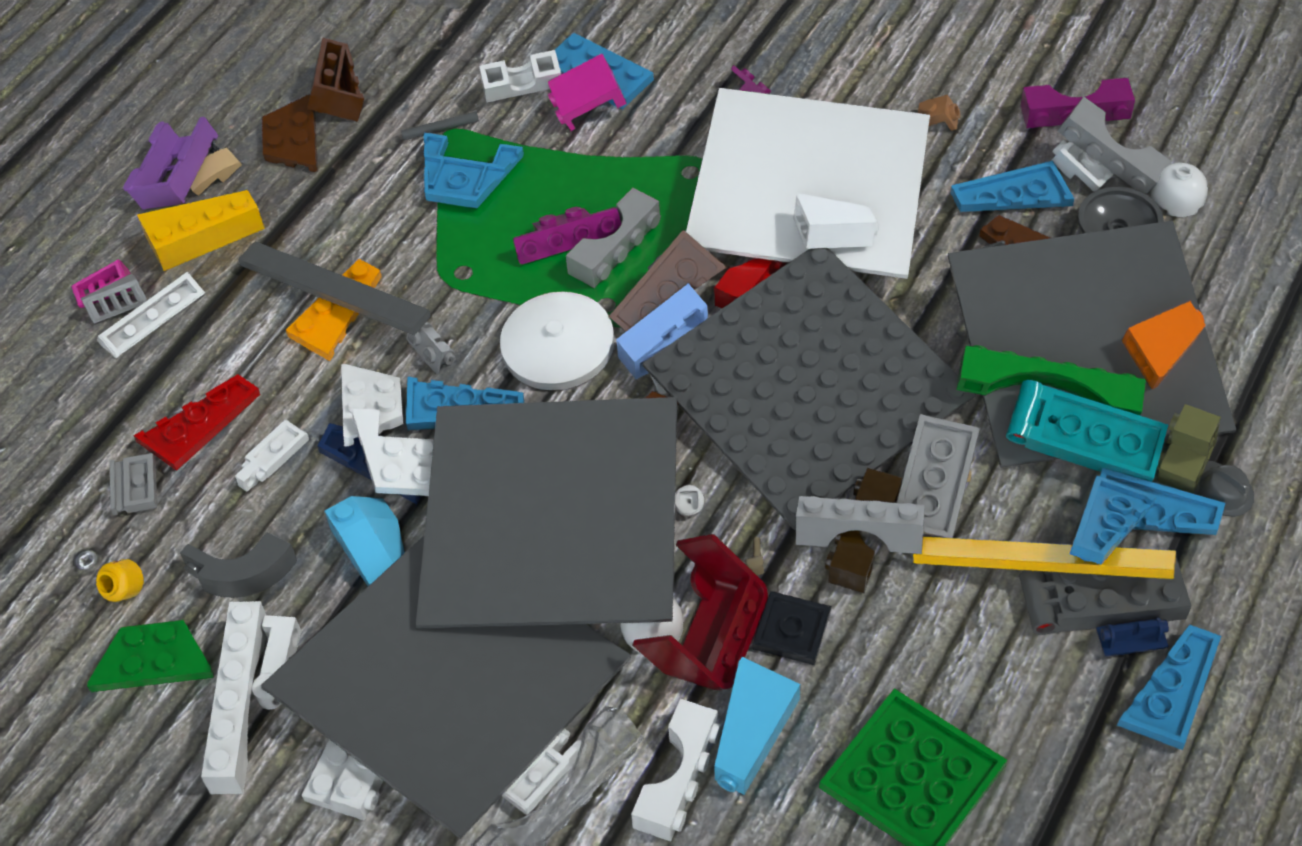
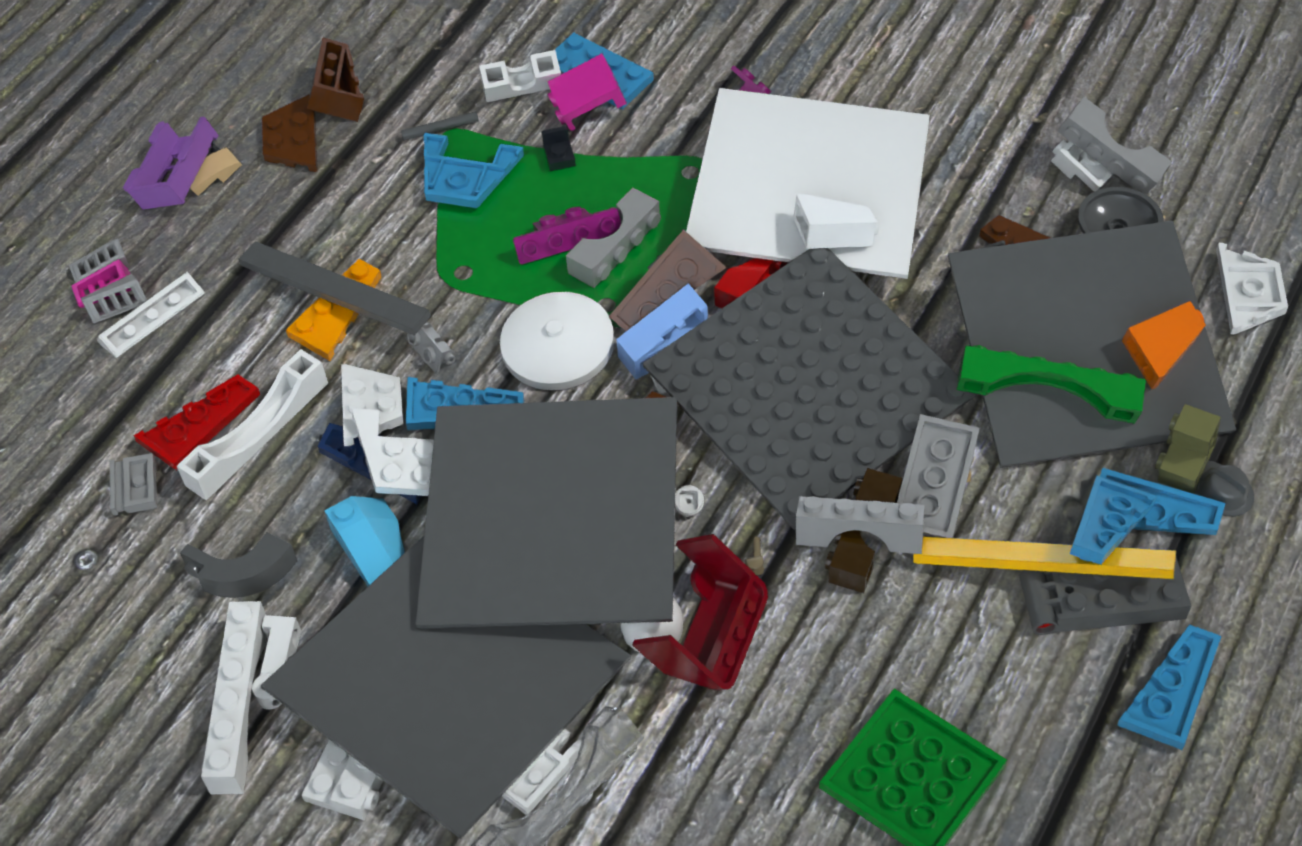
(100, 257): none -> light grey slope
(119, 580): yellow head -> none
(150, 657): green wing -> none
(199, 227): yellow wedge -> none
(217, 461): none -> white arch
(270, 454): white hinge -> none
(558, 148): none -> black bracket
(662, 804): white arch -> none
(754, 720): medium azure slope -> none
(792, 628): black tile -> none
(941, 110): medium nougat bracket -> none
(1017, 189): dark azure wing -> none
(1047, 107): magenta arch -> none
(1085, 431): teal hinge -> none
(1133, 637): dark blue hinge -> none
(1180, 189): white cylinder -> none
(1250, 288): none -> white wing

